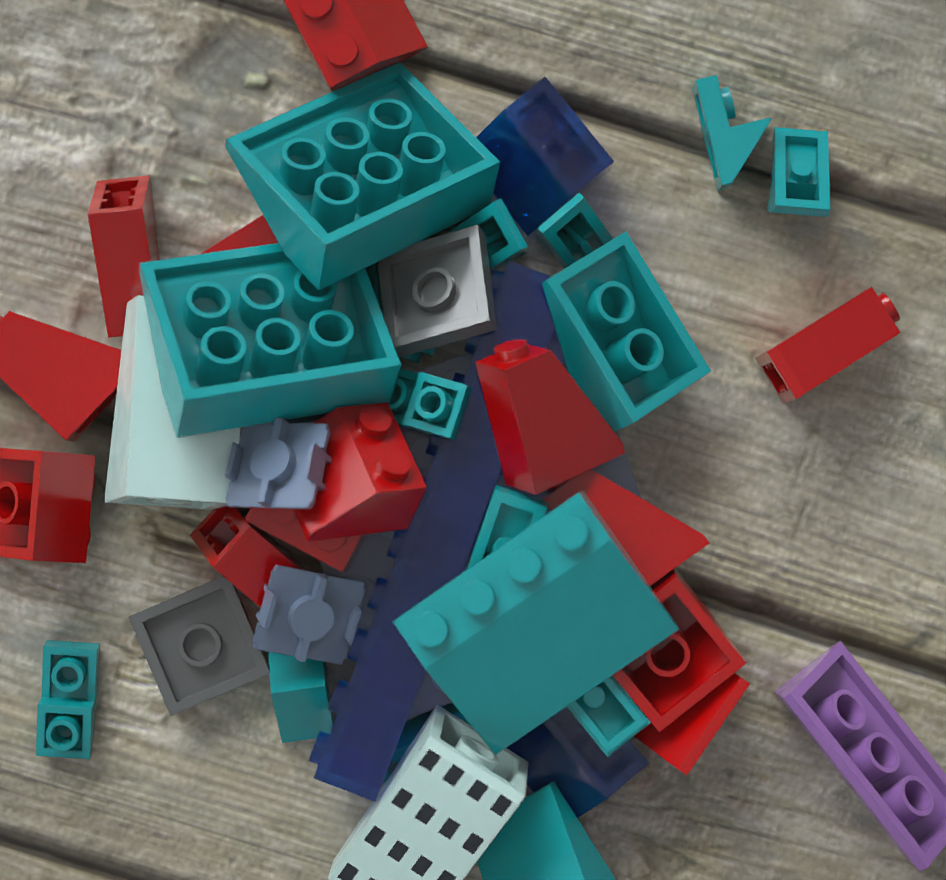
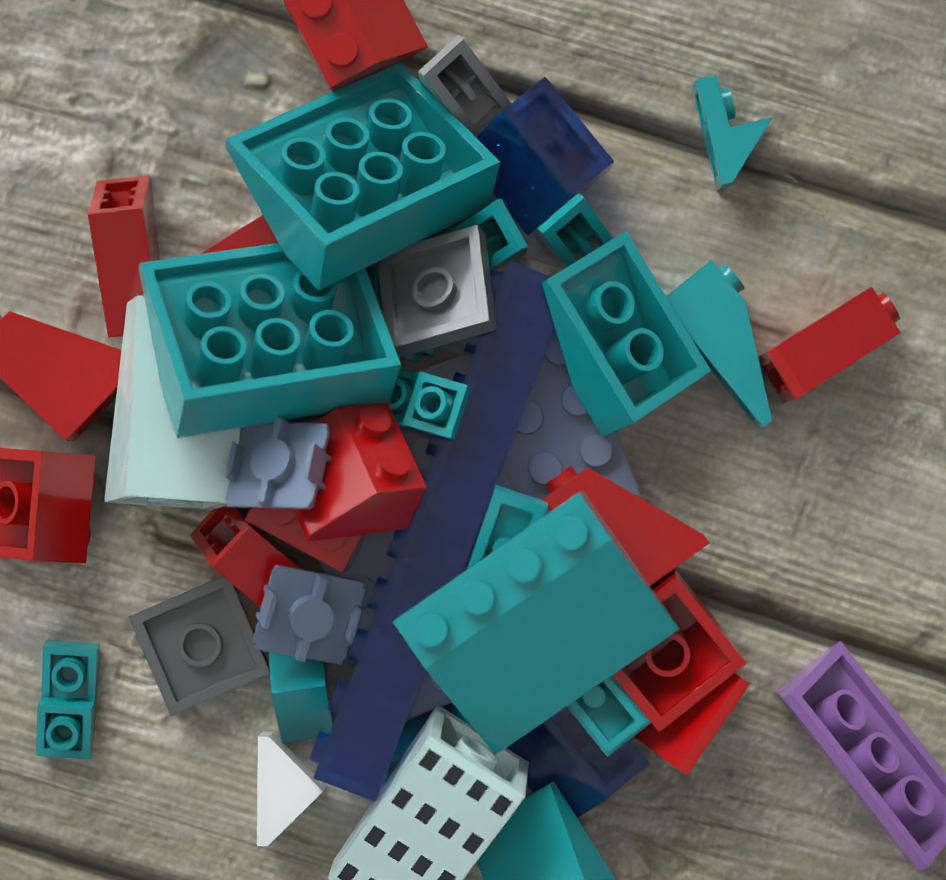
(283, 787): none -> white slope
(464, 86): none -> light grey slope
(541, 418): red slope -> none
(723, 334): none -> teal slope
(800, 172): teal slope -> none

